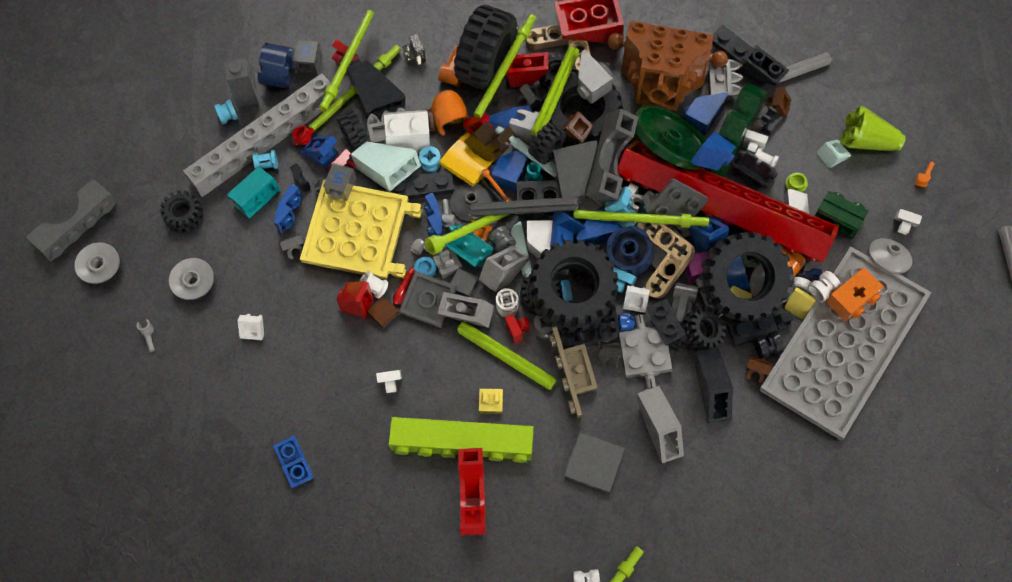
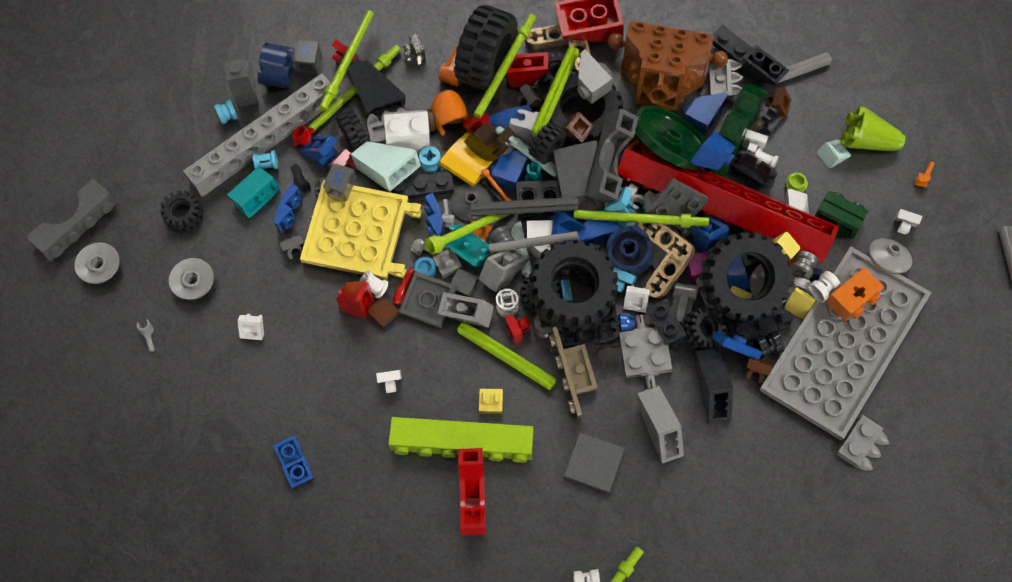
(531, 242): none -> light grey bar
(737, 344): none -> blue plate
(788, 243): none -> light yellow slope
(804, 264): none -> flat silver wheel
(861, 444): none -> light grey plate

